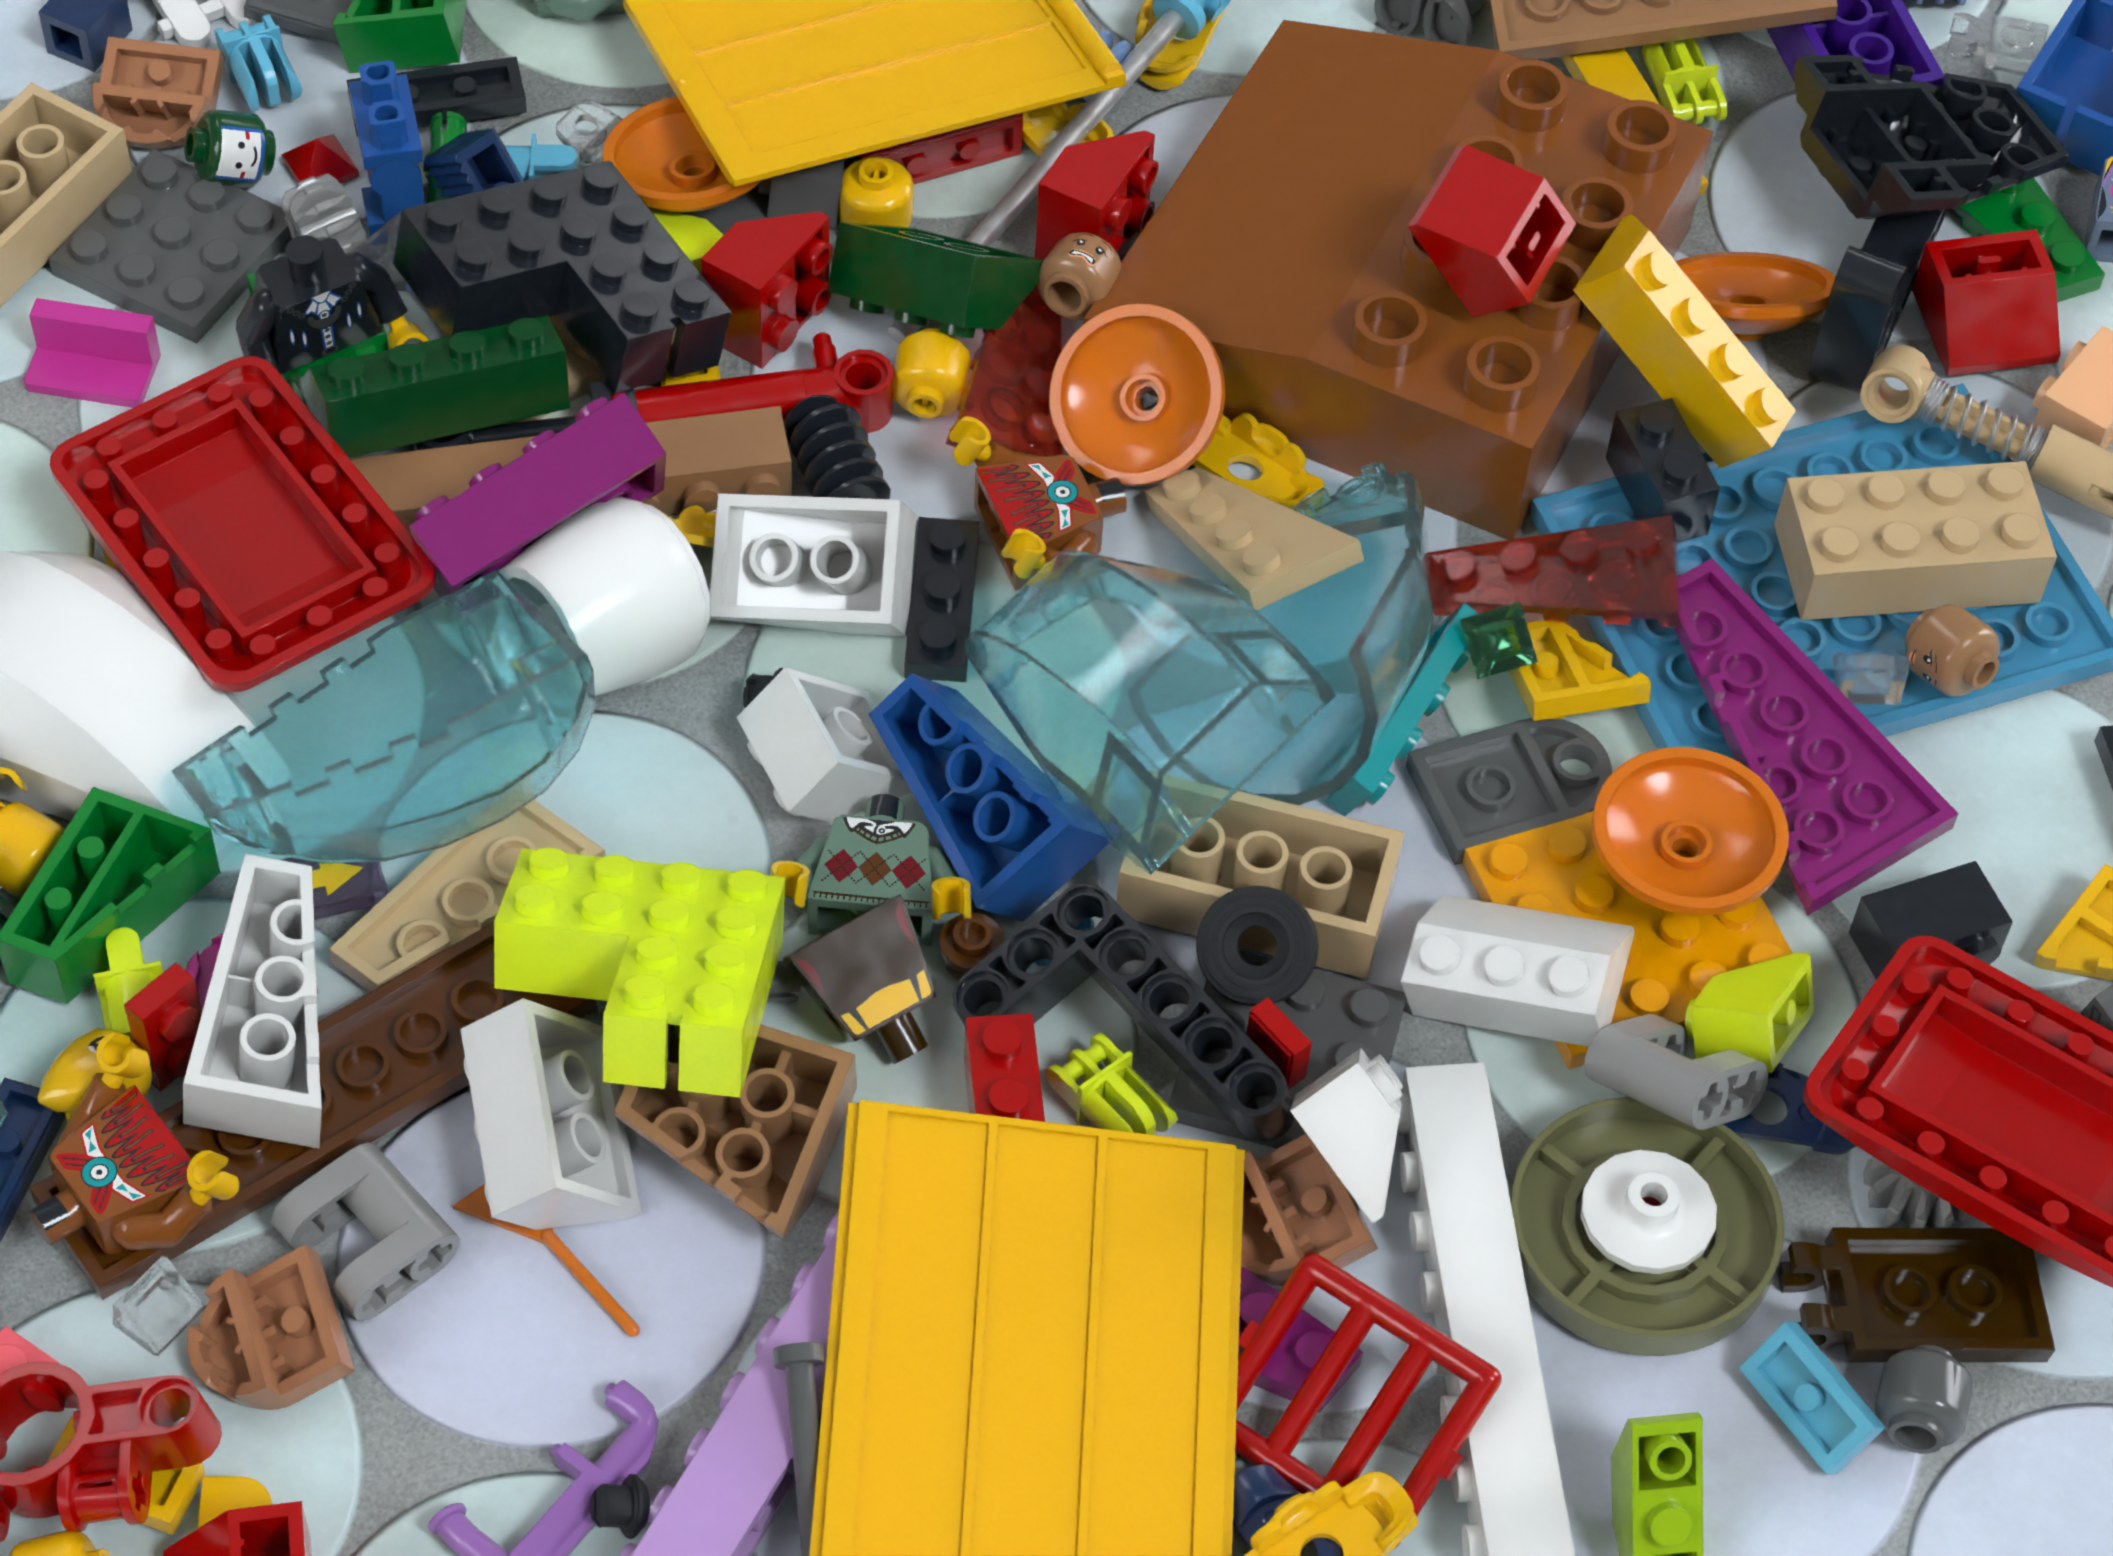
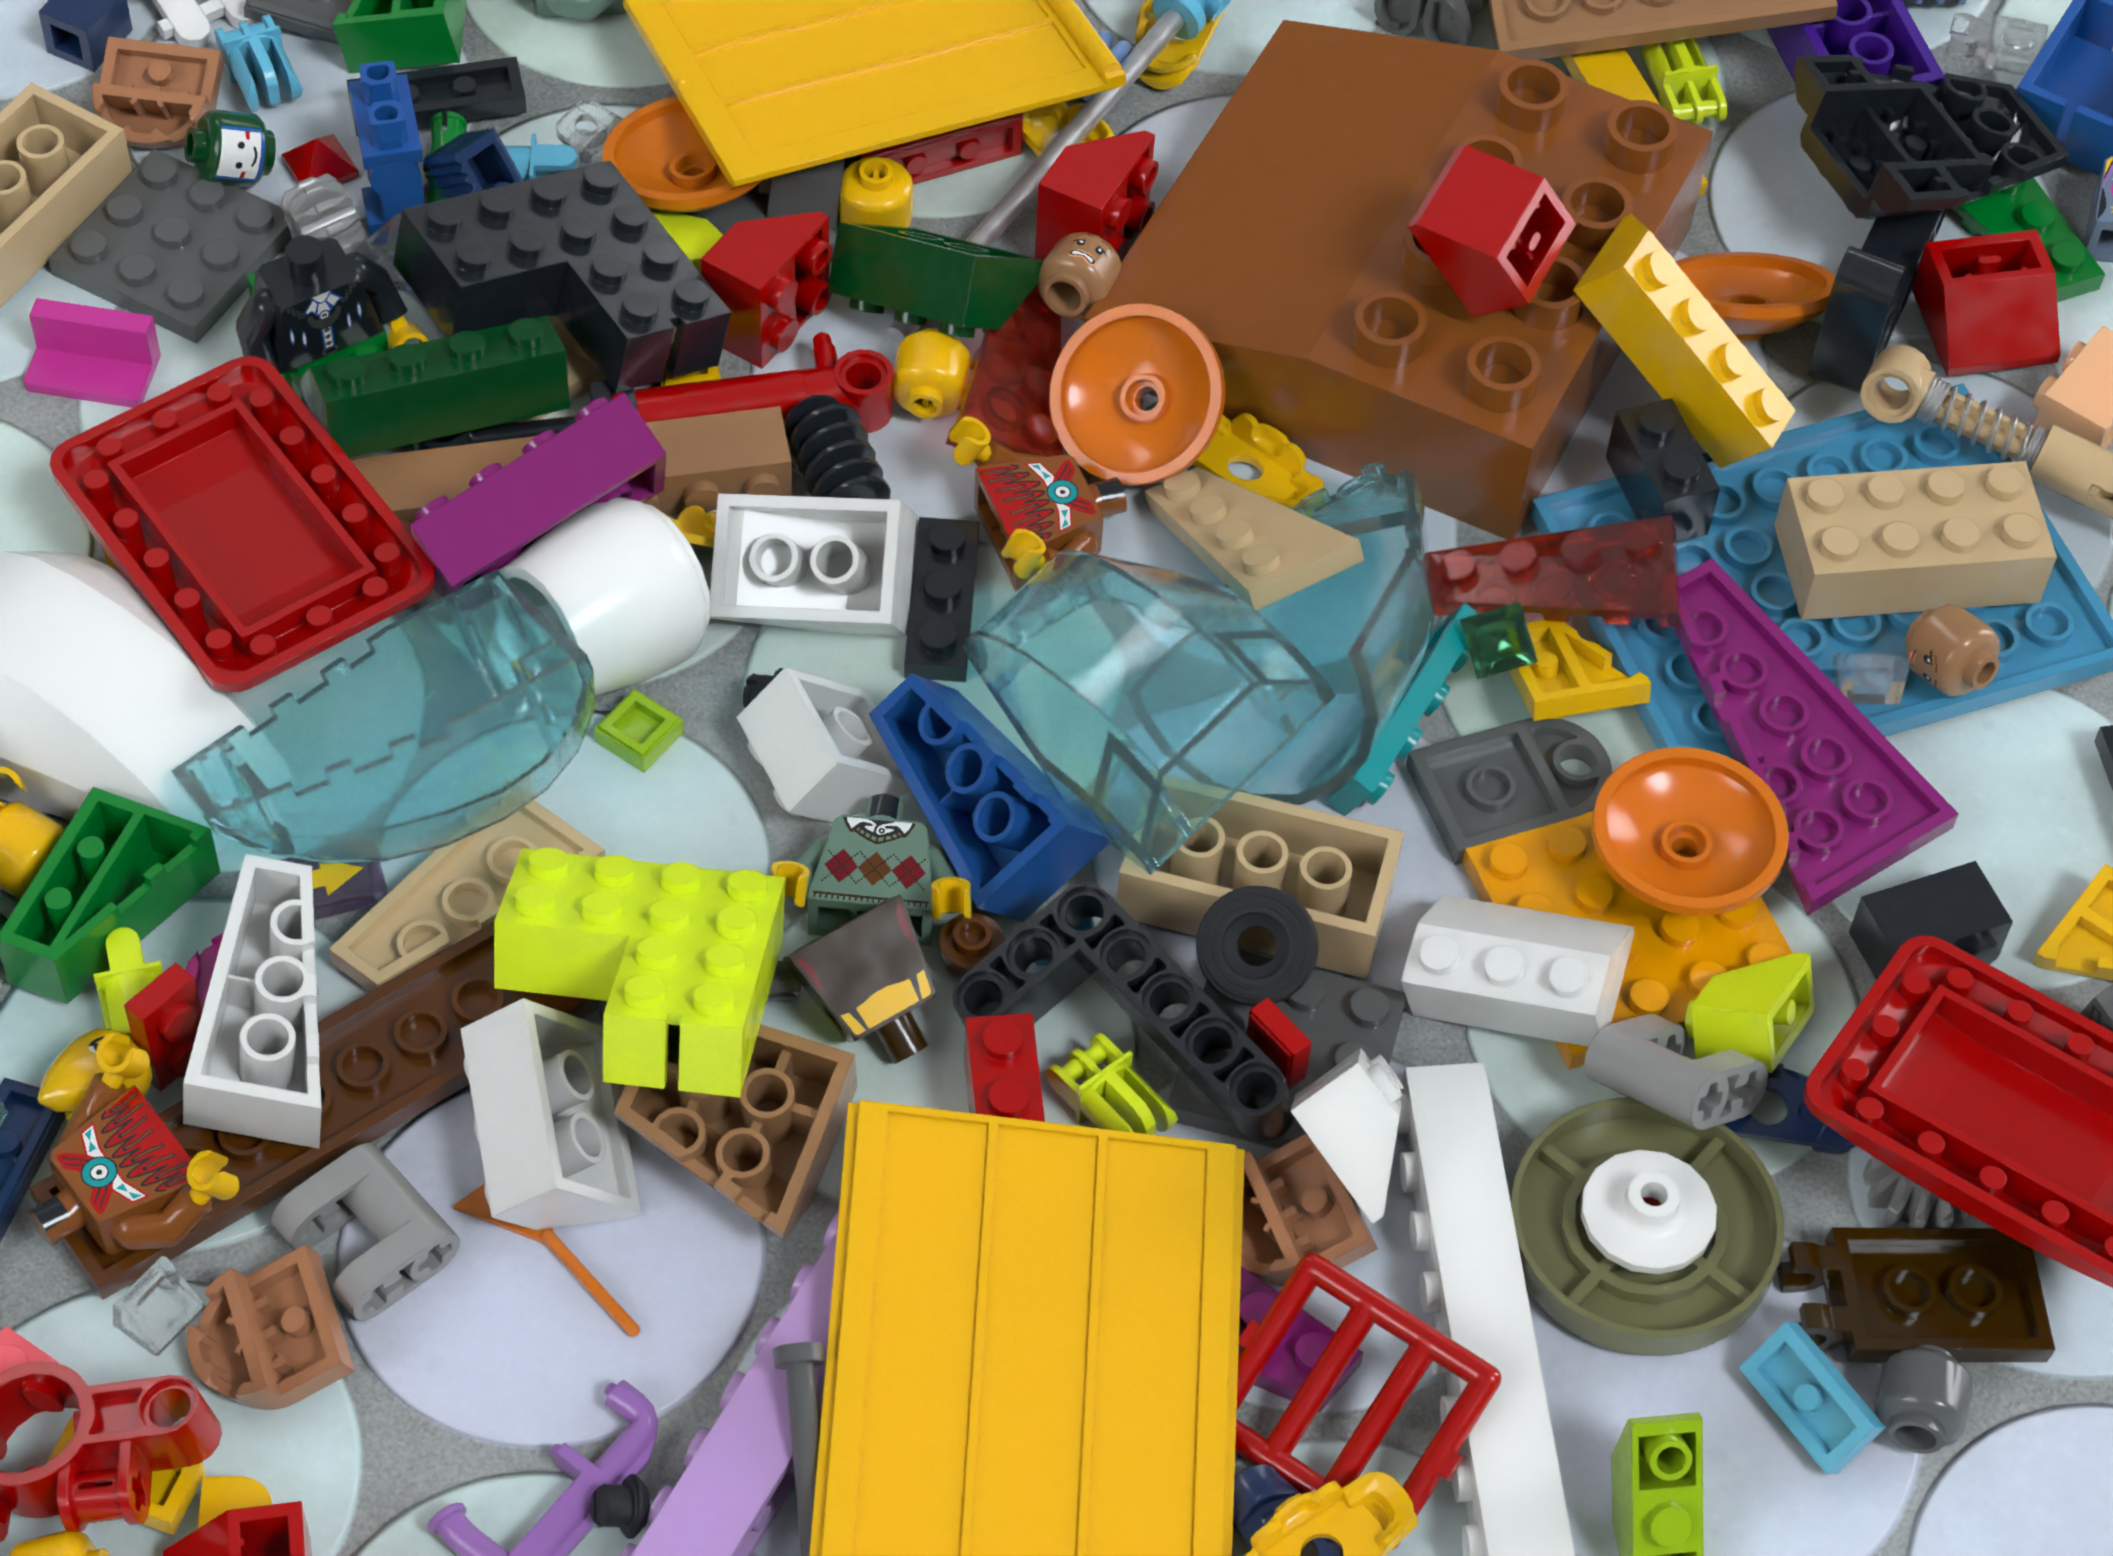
(639, 730): none -> lime tile

